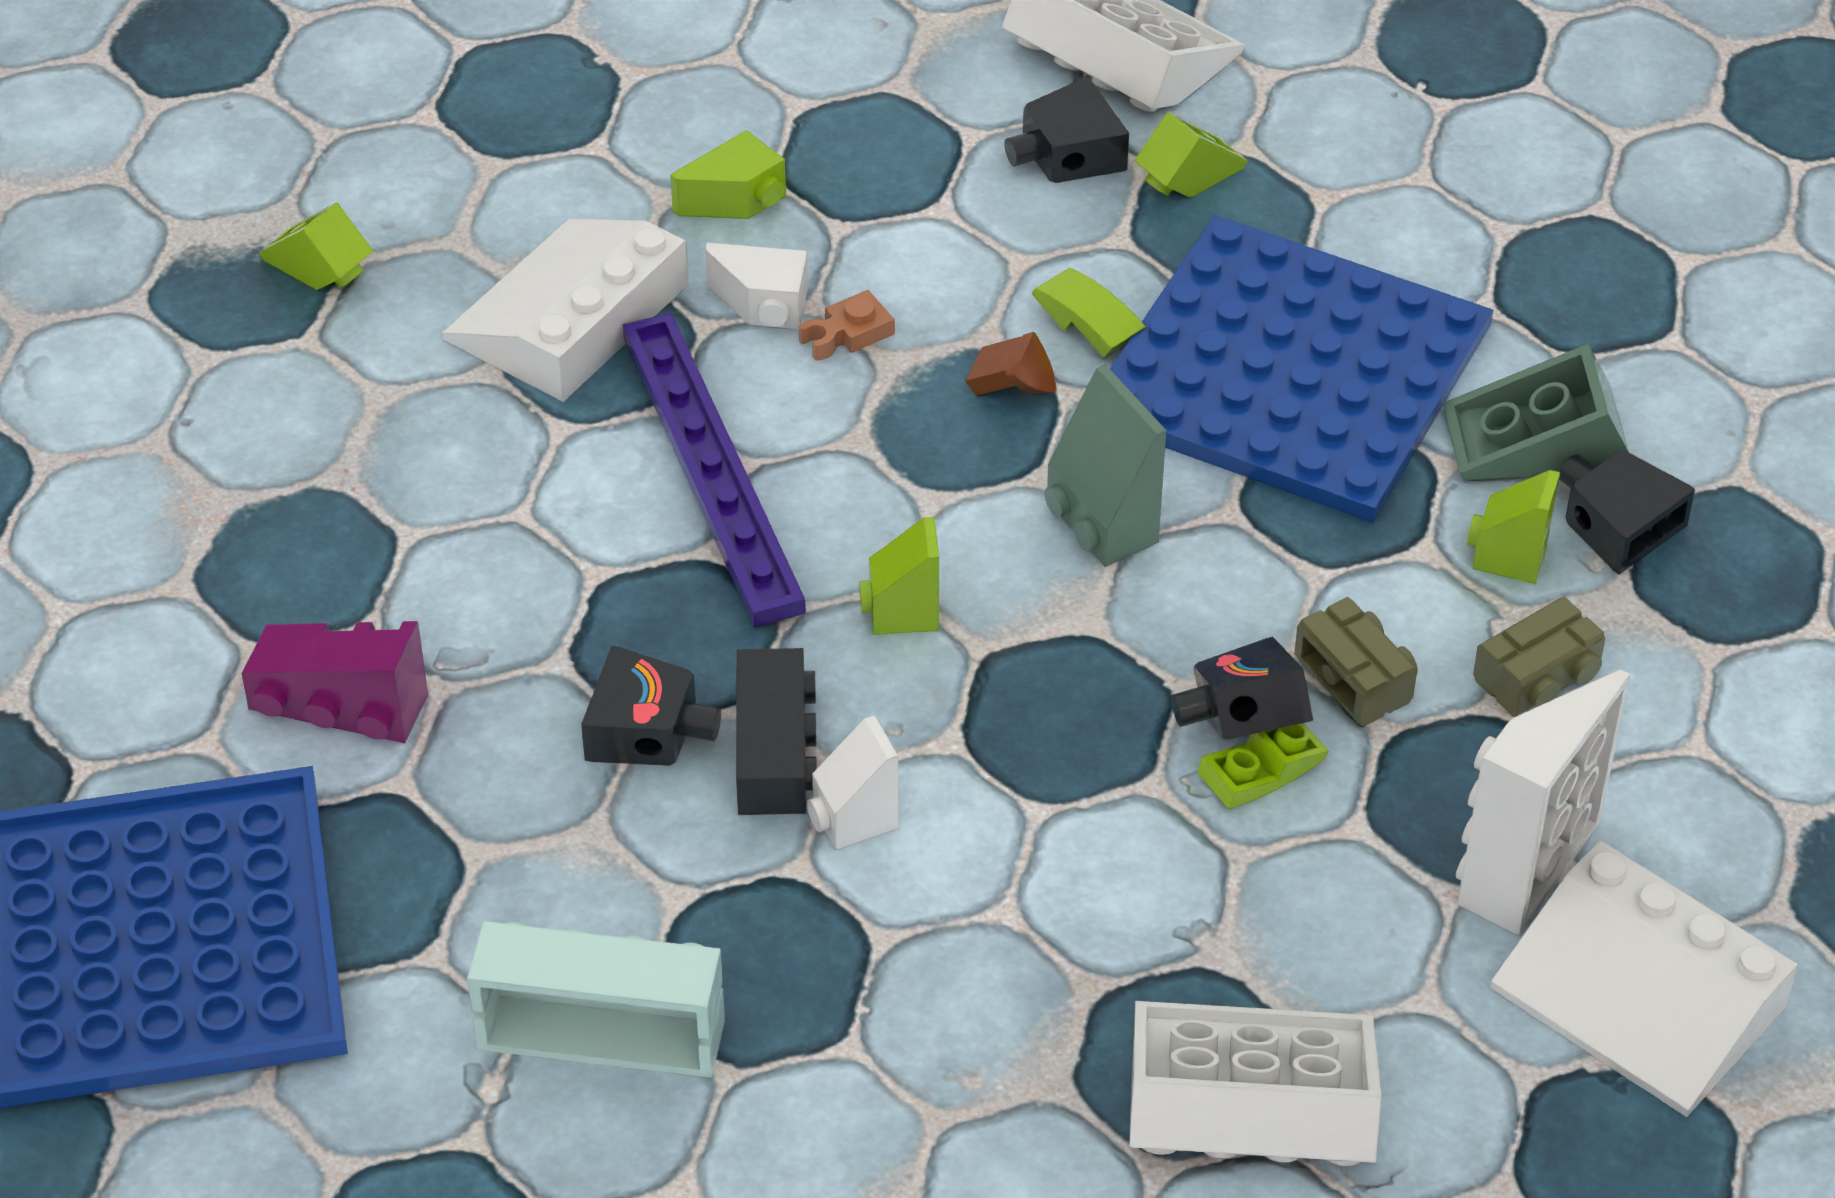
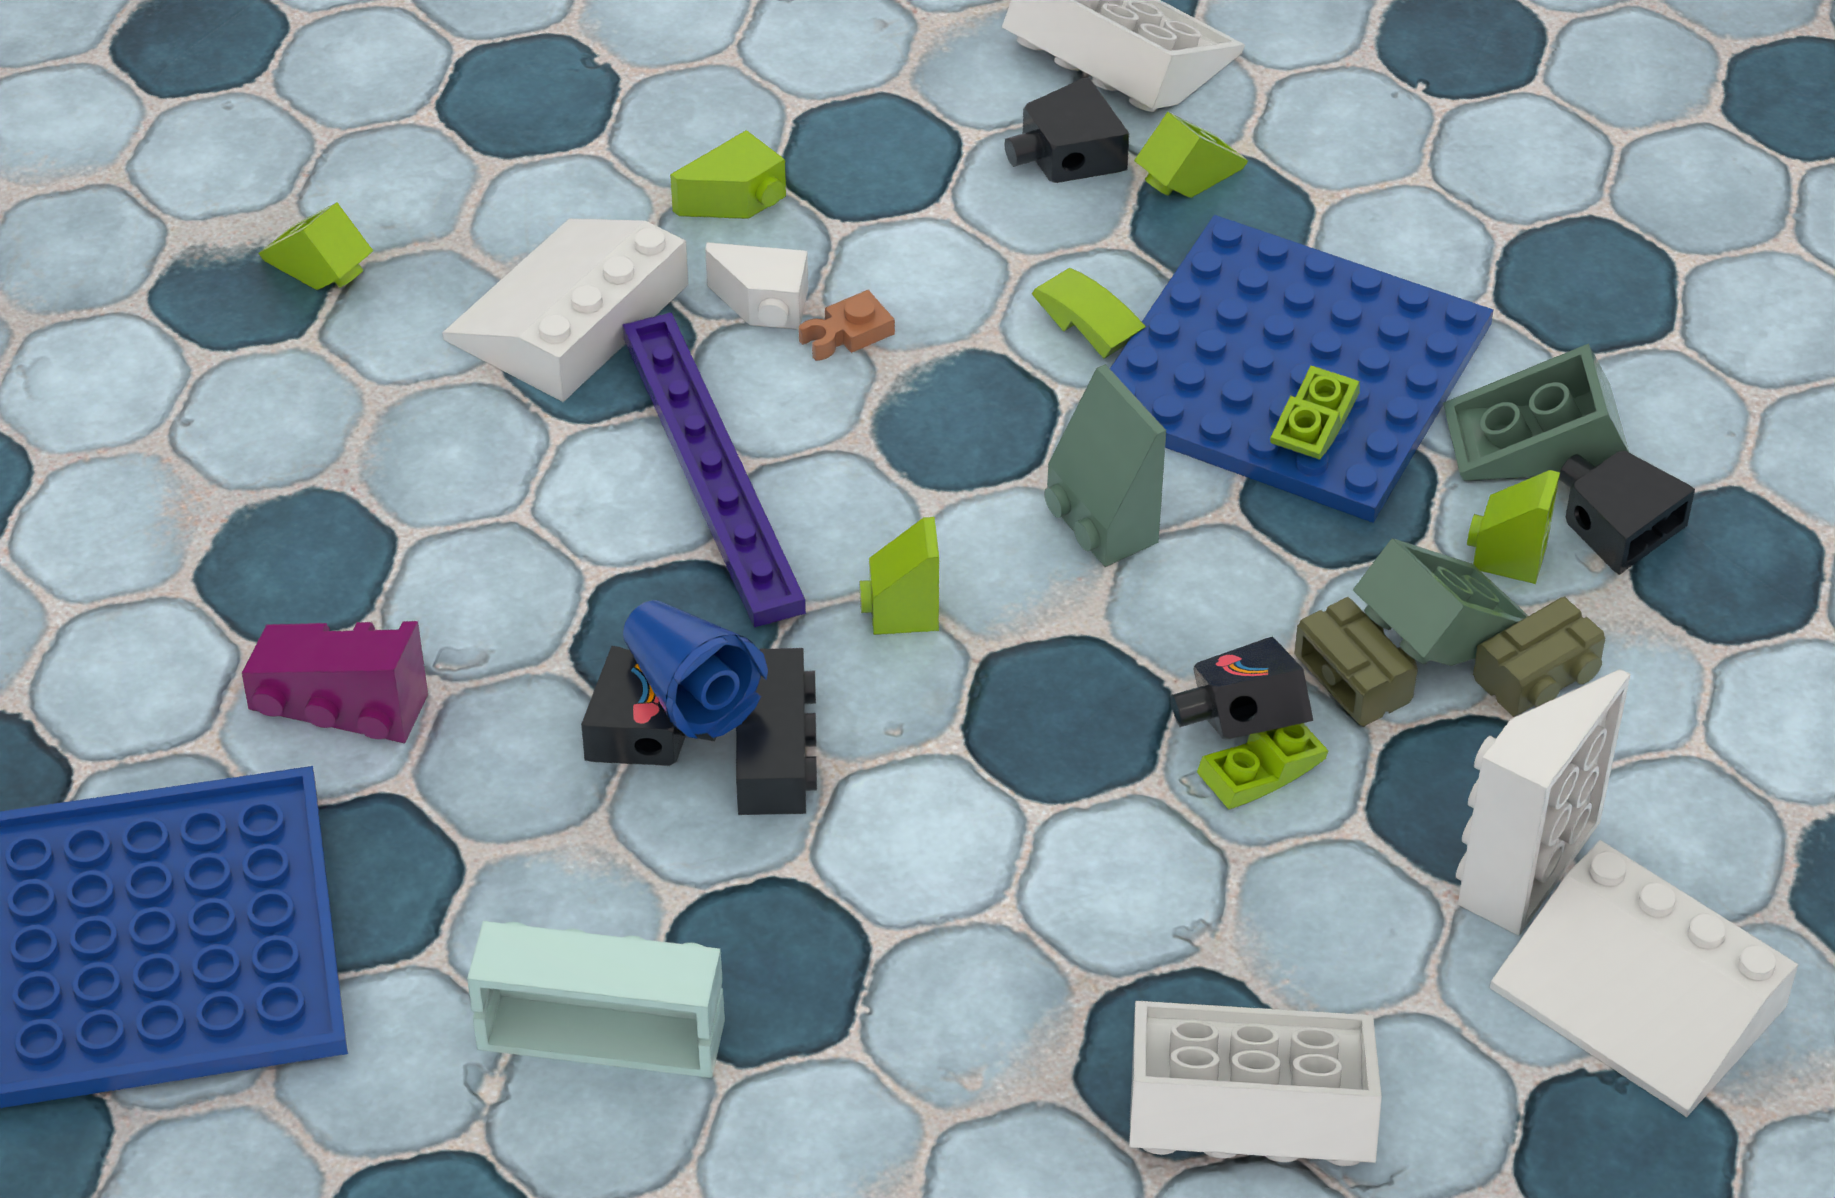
(695, 668): none -> blue cone
(857, 787): white slope -> none
(1013, 363): dark orange tile -> none
(1316, 412): none -> lime slope
(1434, 603): none -> sand green slope

